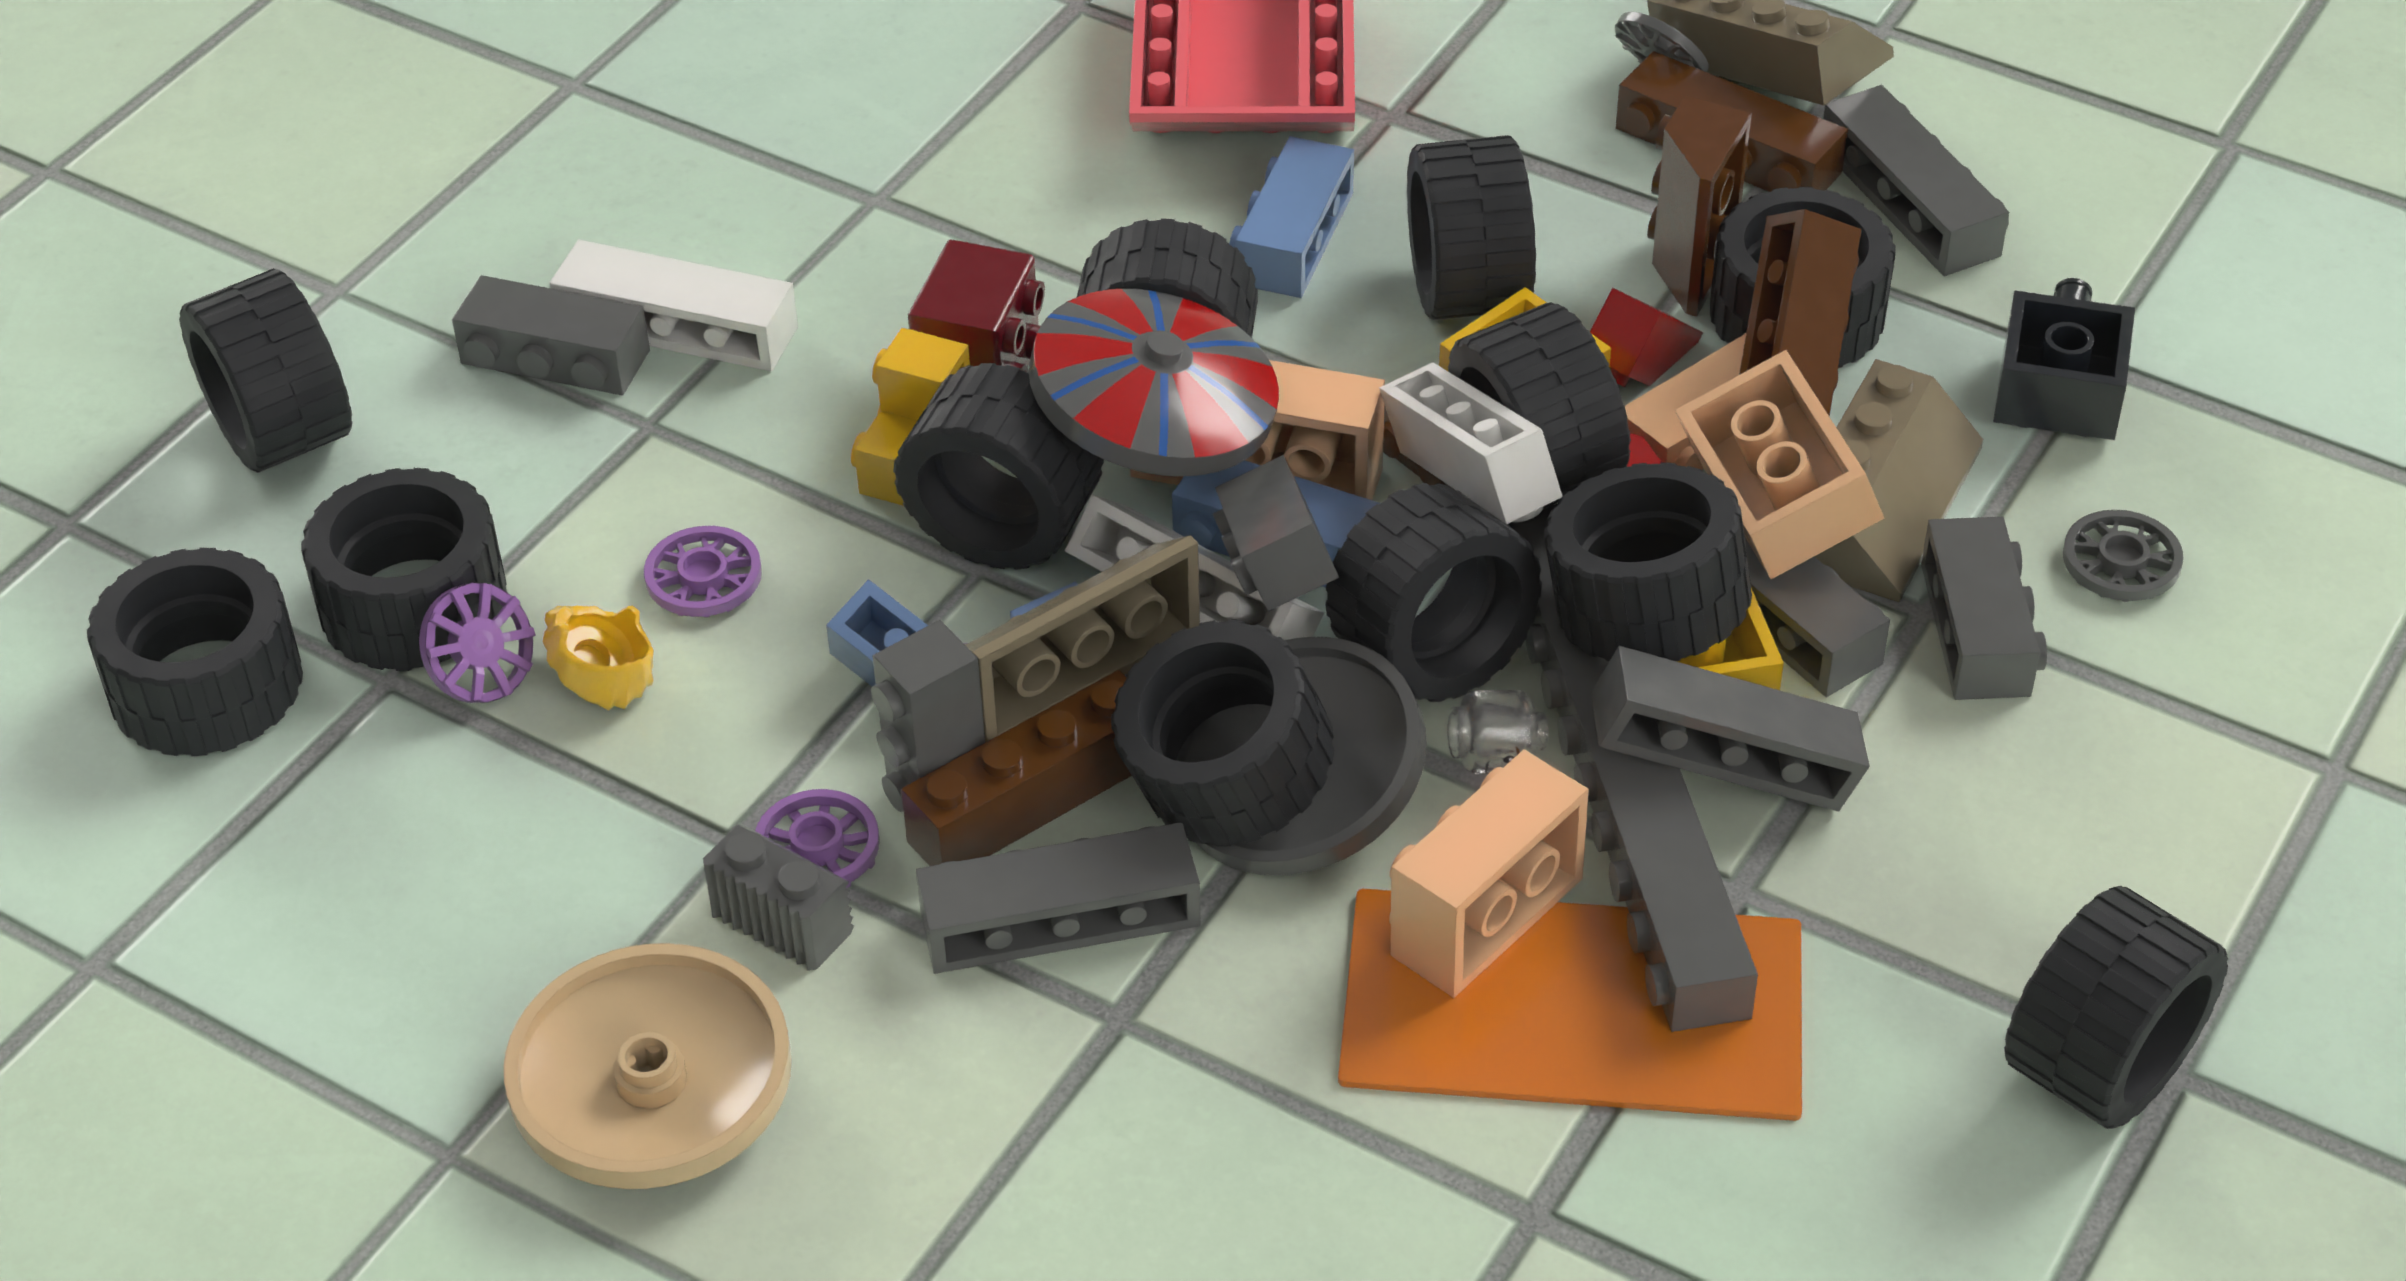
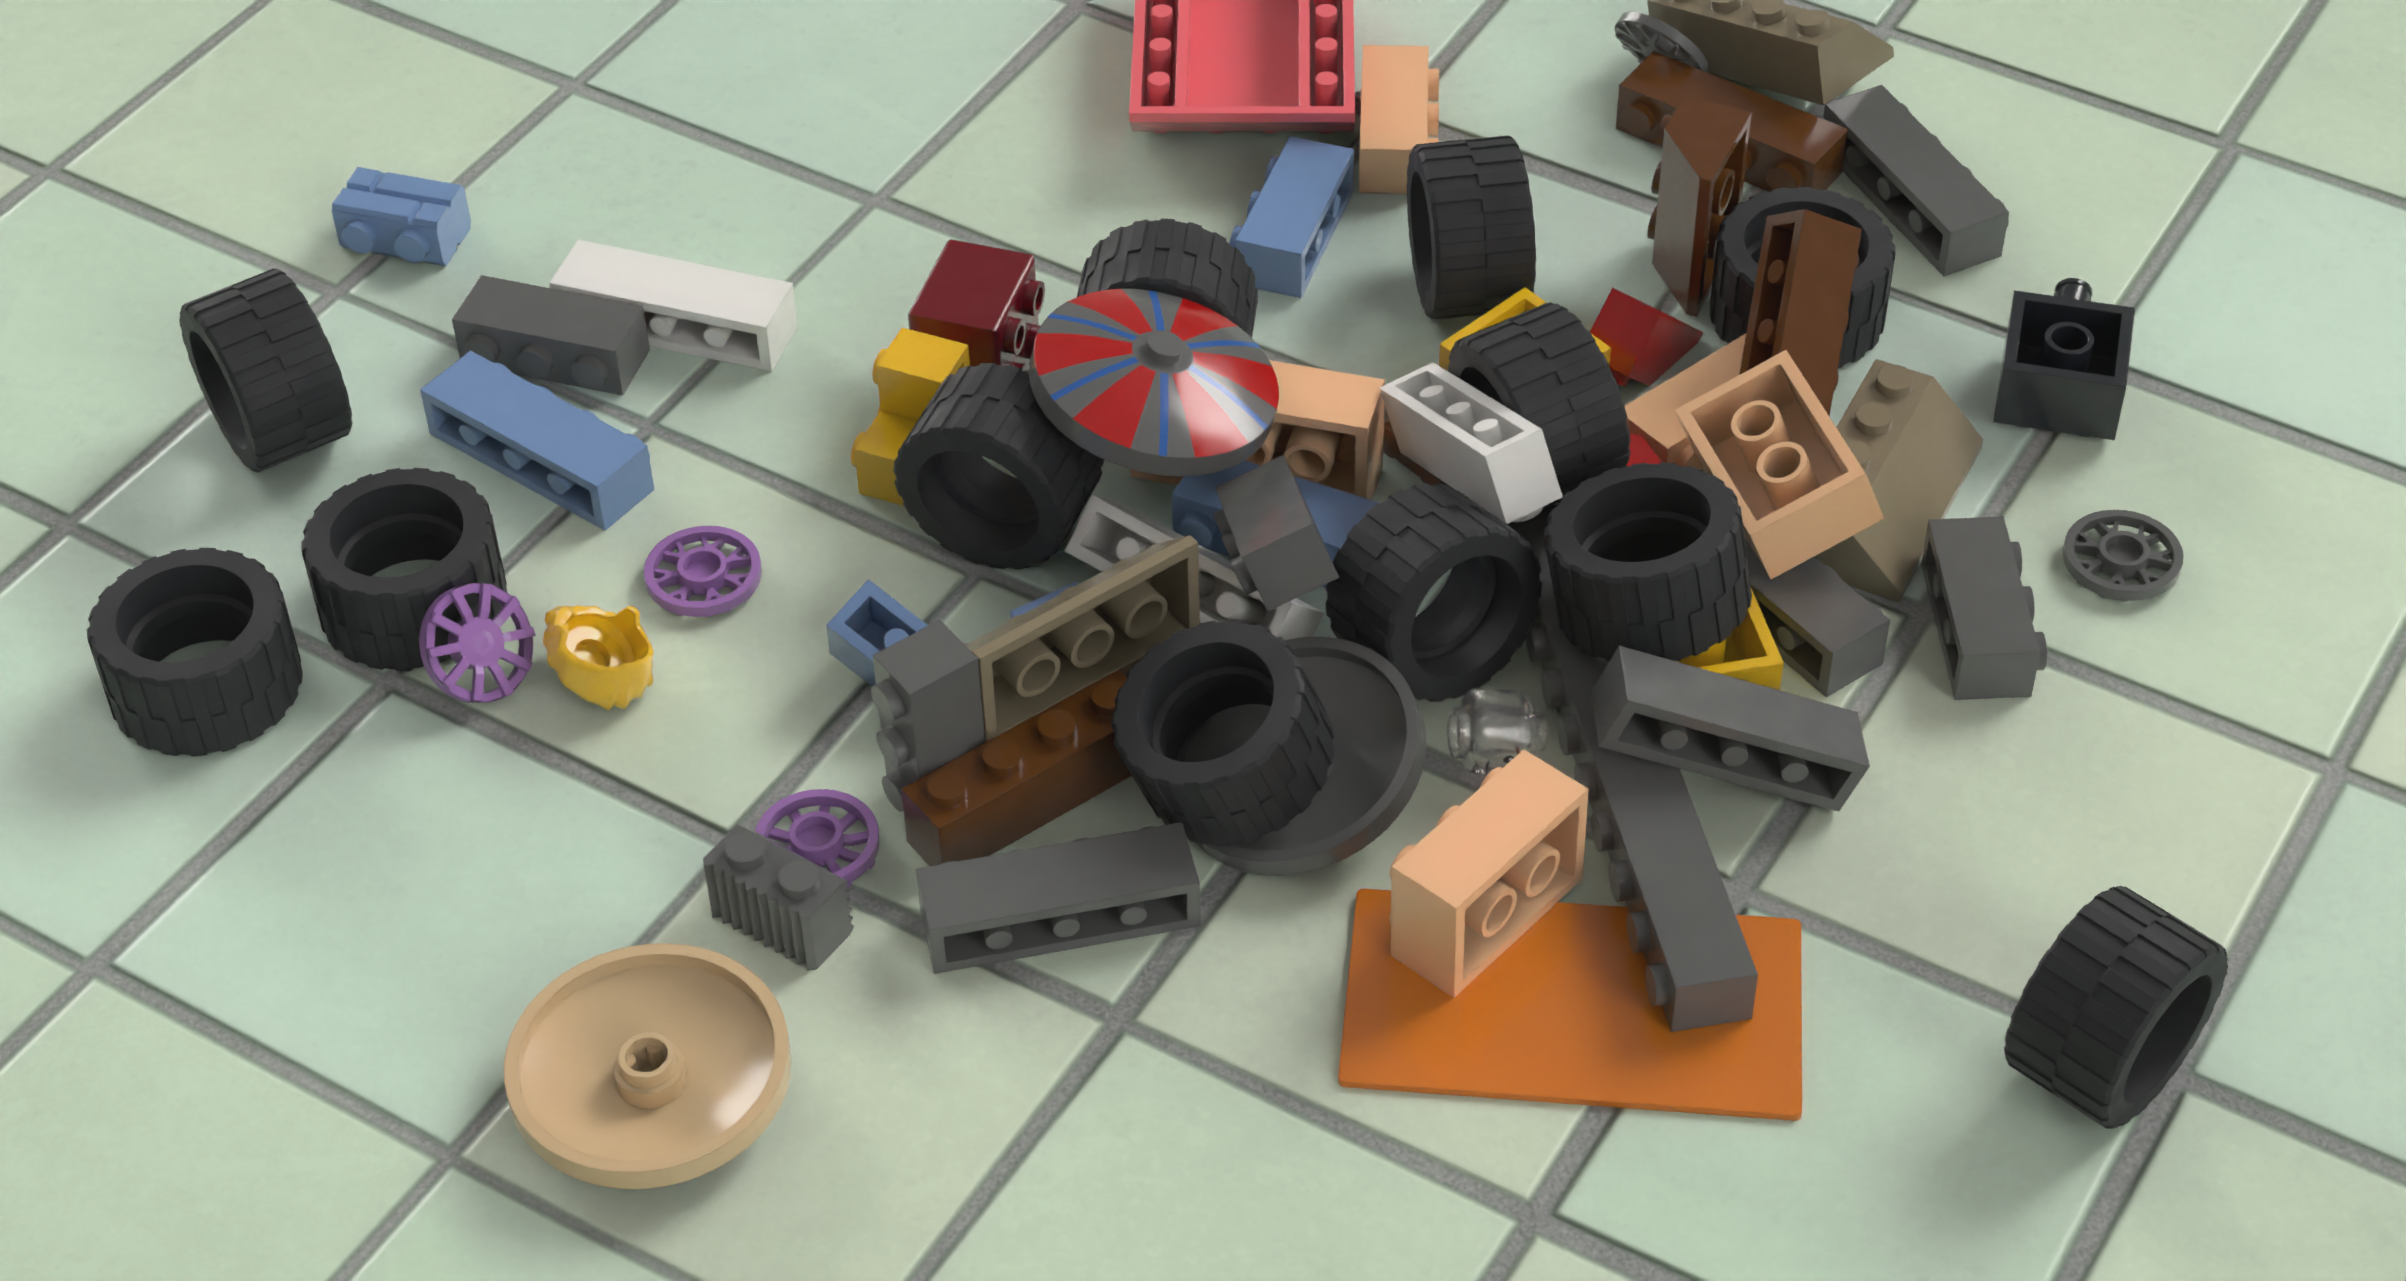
(401, 216): none -> medium blue brick
(538, 439): none -> medium blue brick
(1395, 113): none -> light nougat brick

